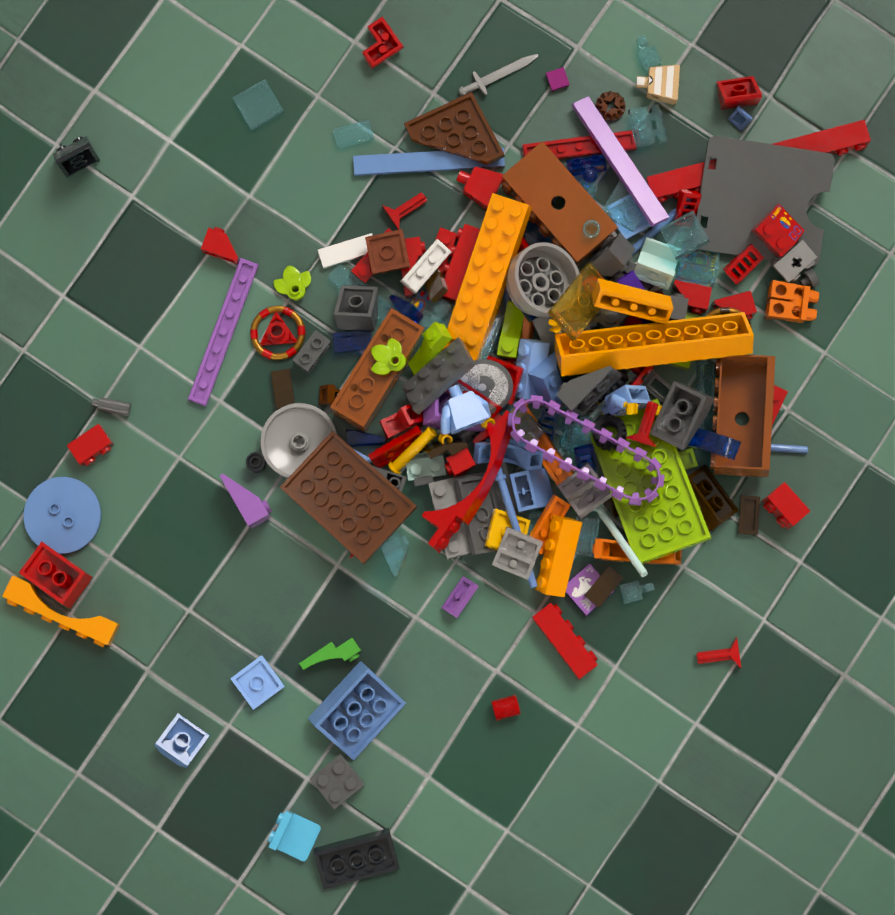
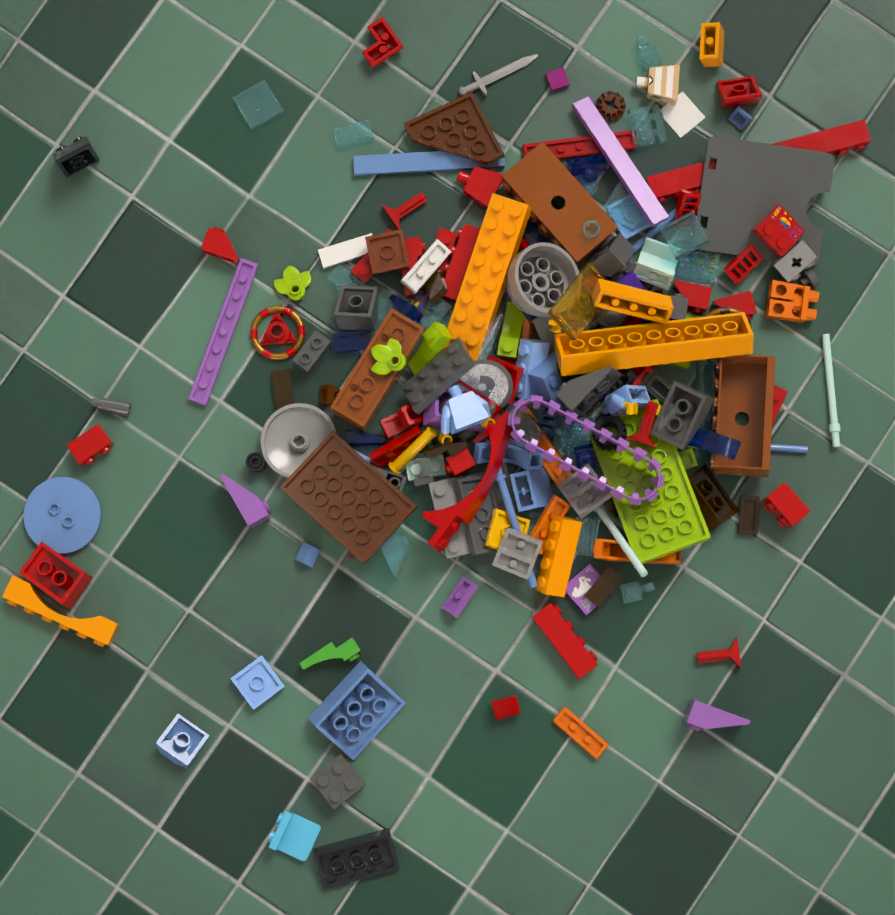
(307, 554): none -> medium blue slope
(580, 732): none -> orange tile
(683, 115): none -> white sticker
(707, 717): none -> medium lavender slope
(712, 44): none -> light orange brick
(834, 426): none -> light aqua bar

